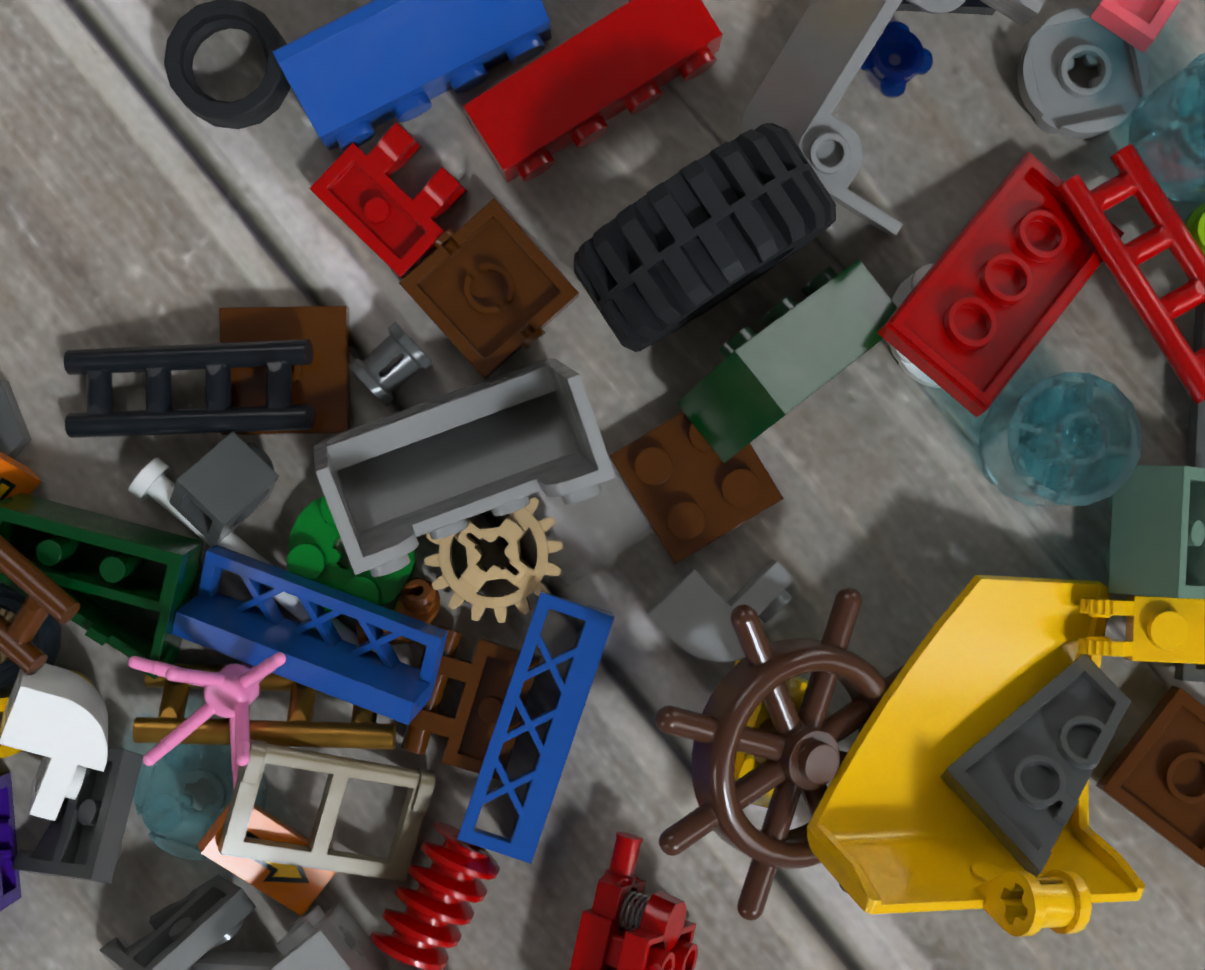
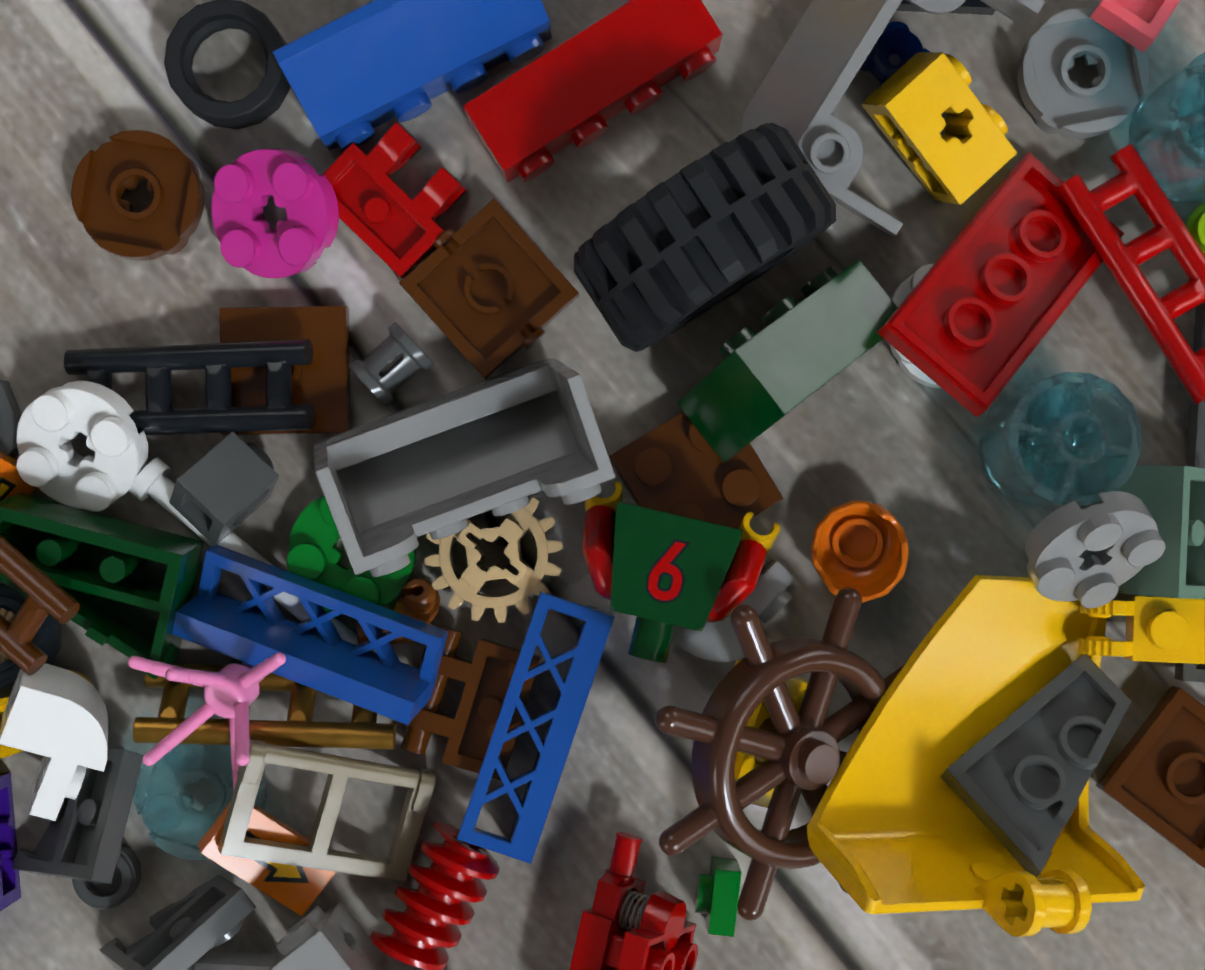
(54, 465): none -> white plate
(118, 165): none -> reddish brown plate
(123, 885): none -> dark grey tile
(239, 213): none -> dark pink plate
(669, 568): none -> dark green torso
(719, 895): none -> green plate
(860, 549): none -> orange hair
(910, 117): none -> yellow brick
(1092, 549): none -> light grey plate

